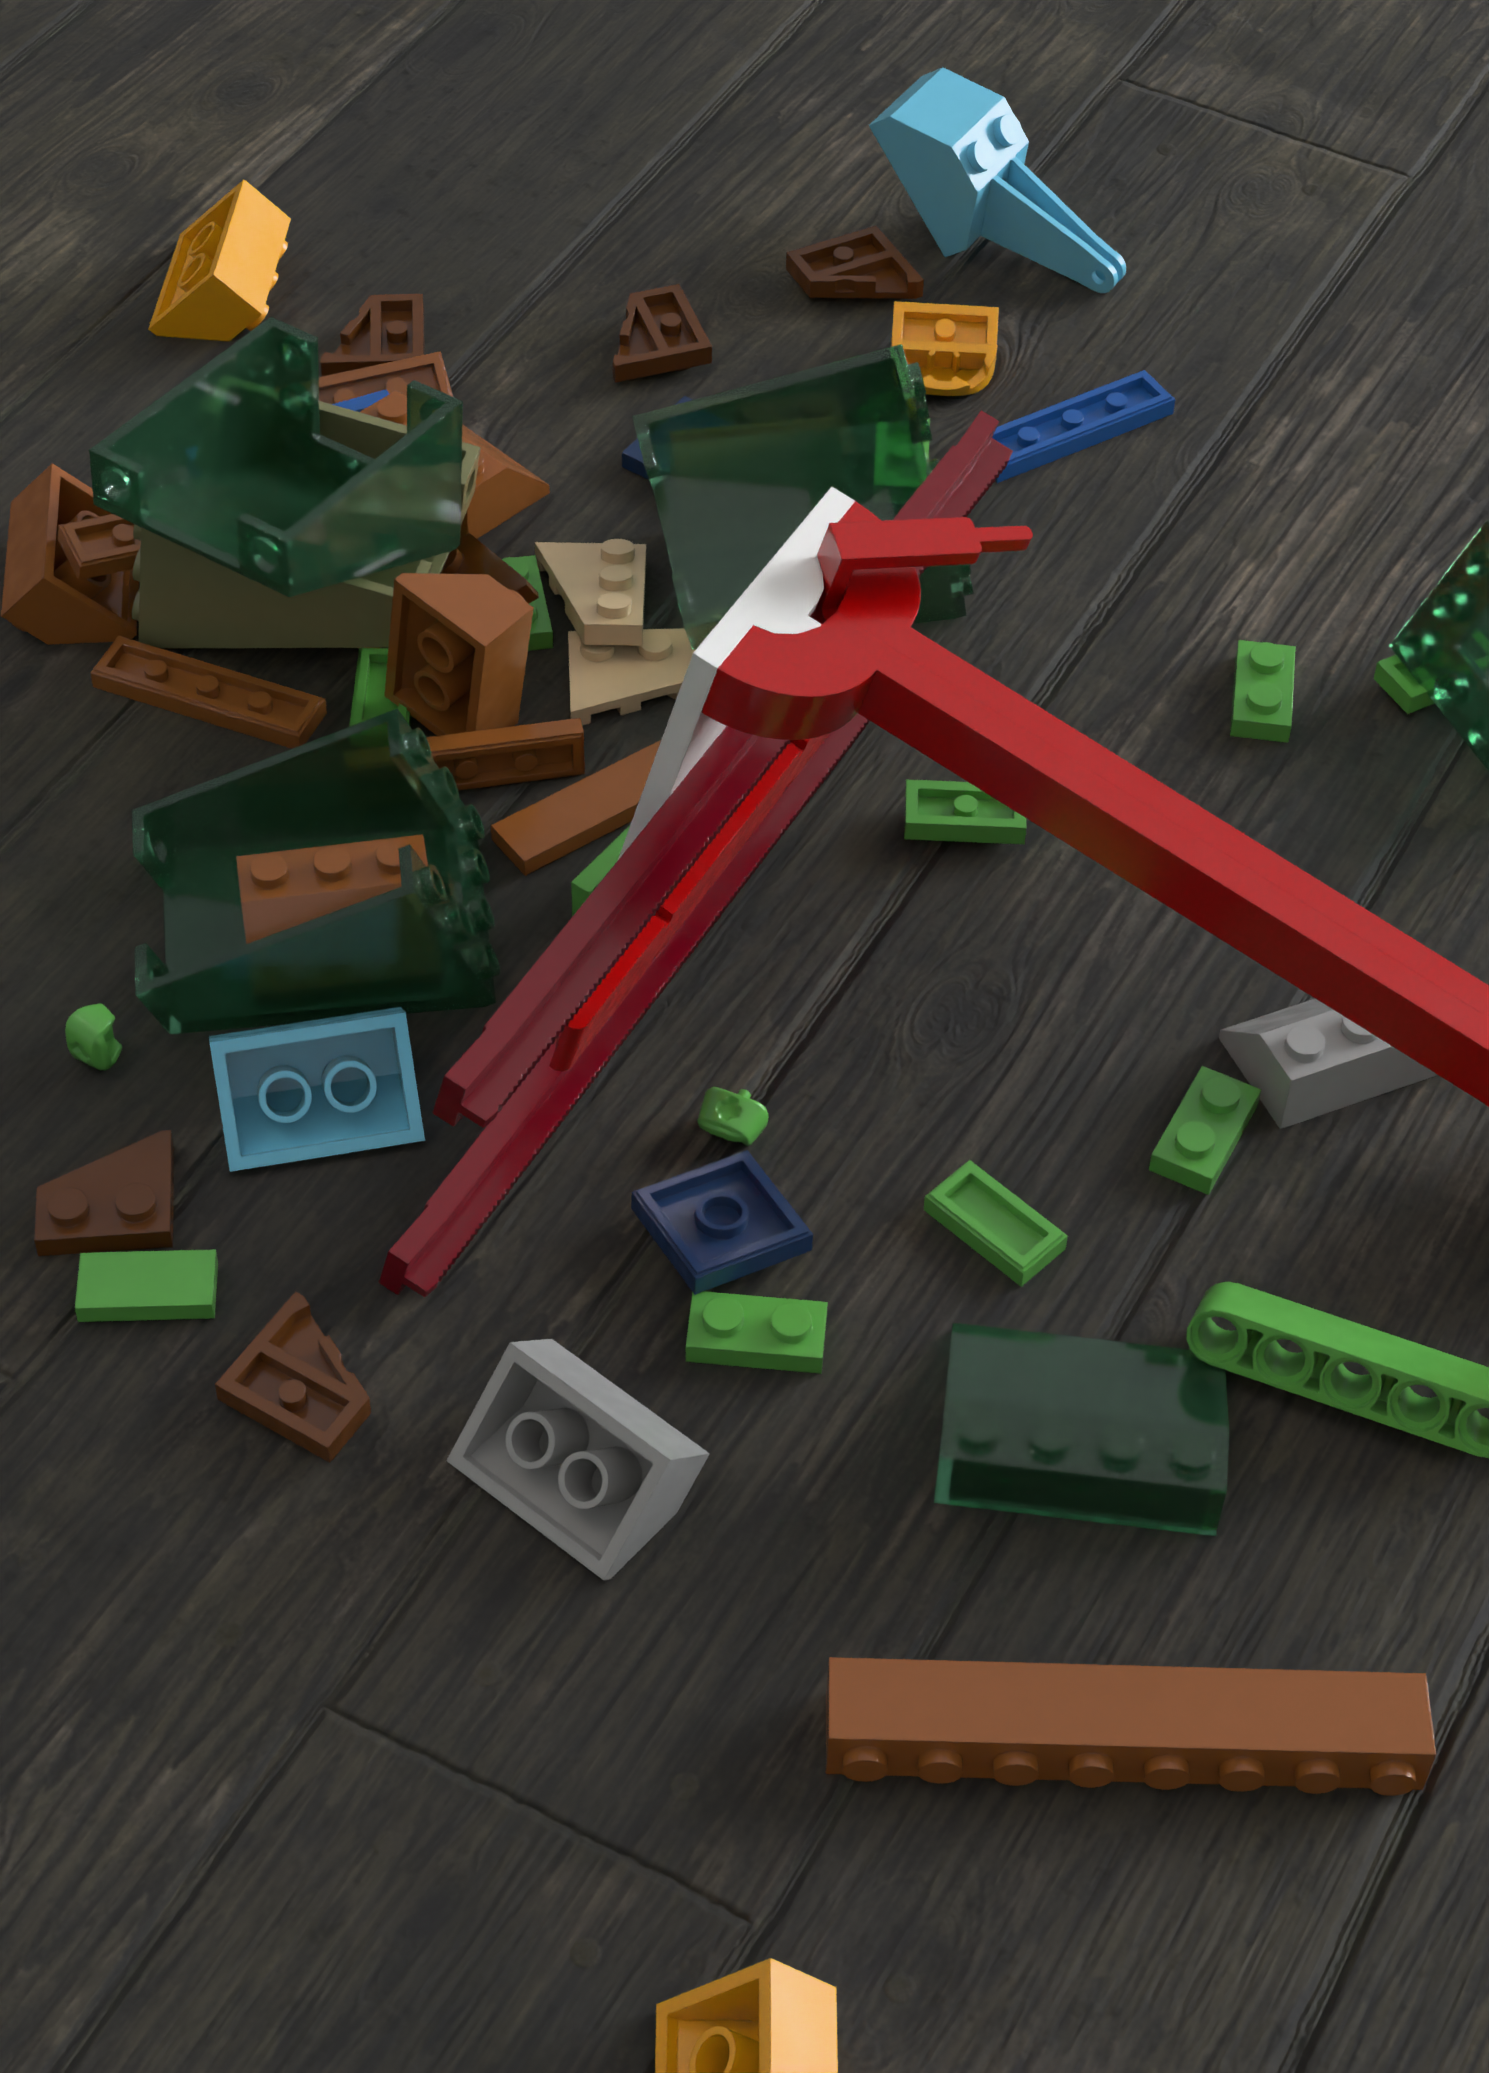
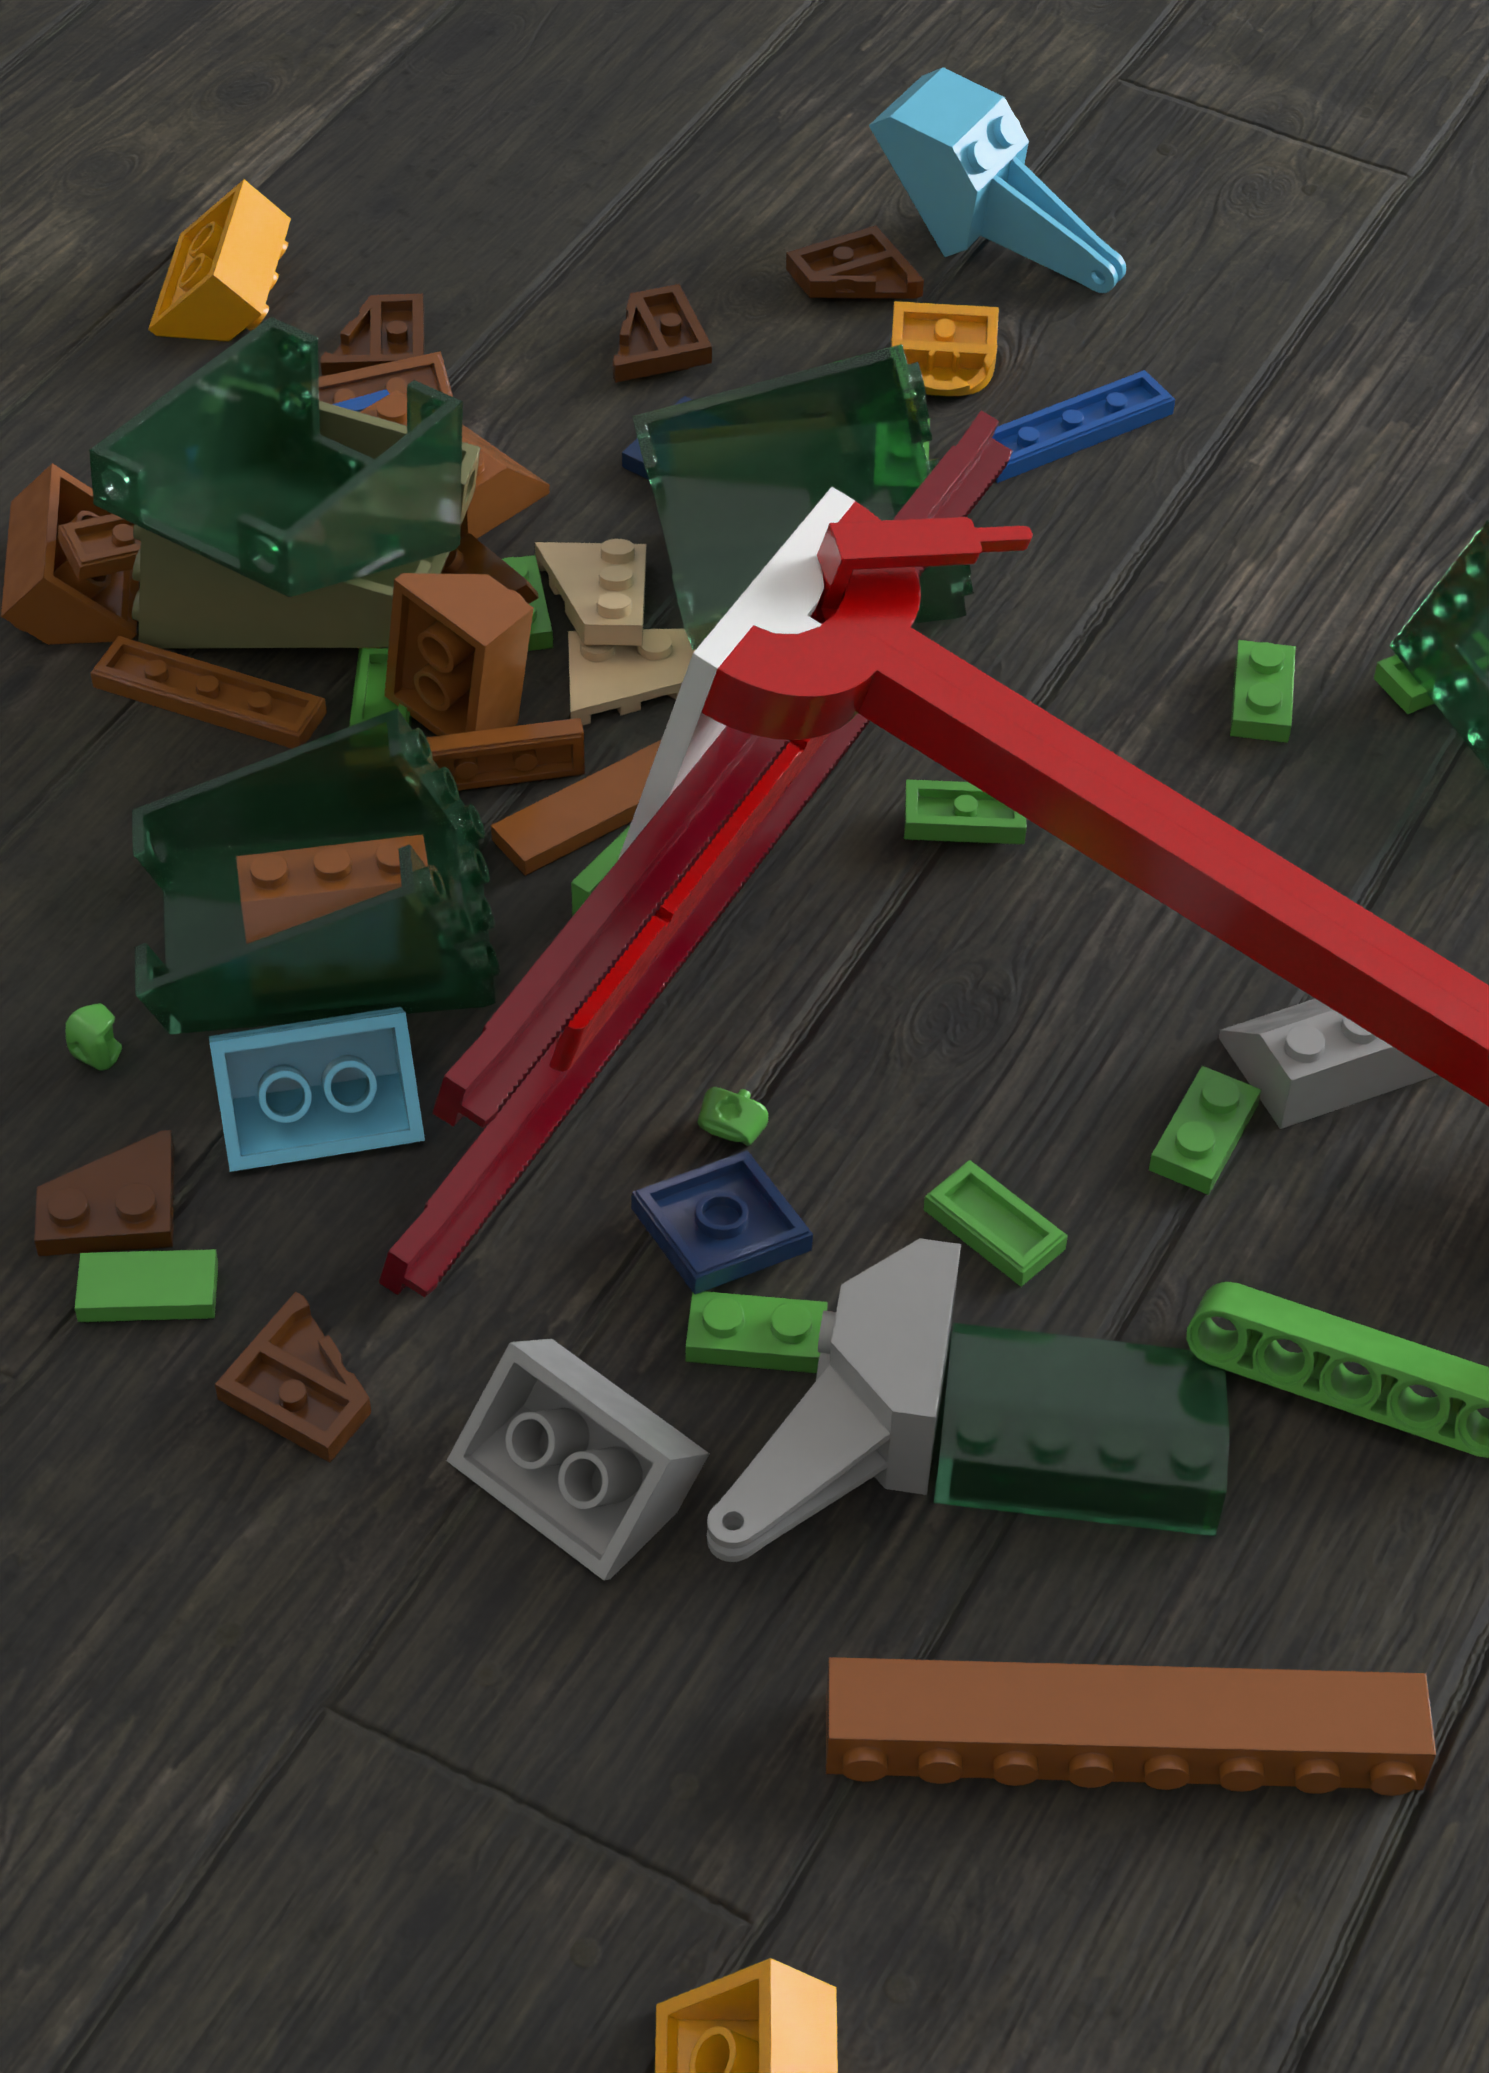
(865, 1412): none -> light grey slope

